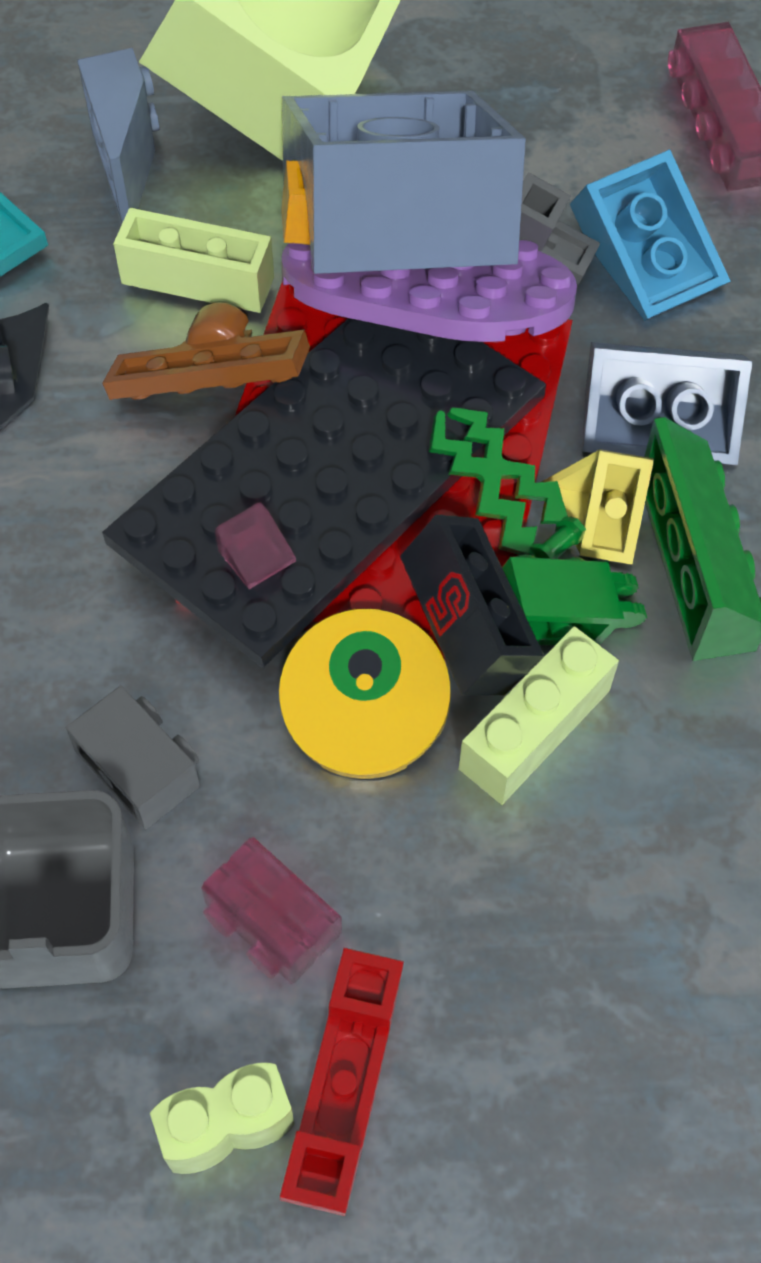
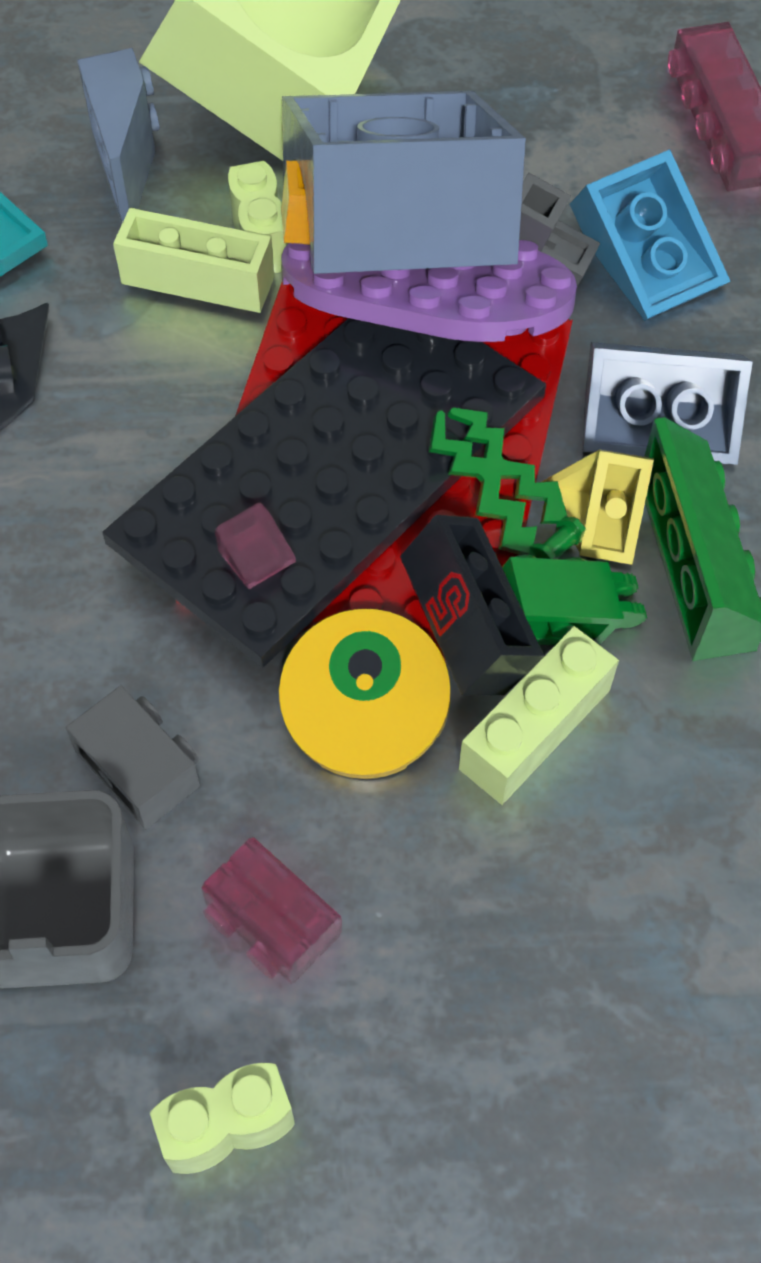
(213, 355): dark orange plate -> none
(257, 205): none -> yellowish green brick
(343, 1083): red slope -> none

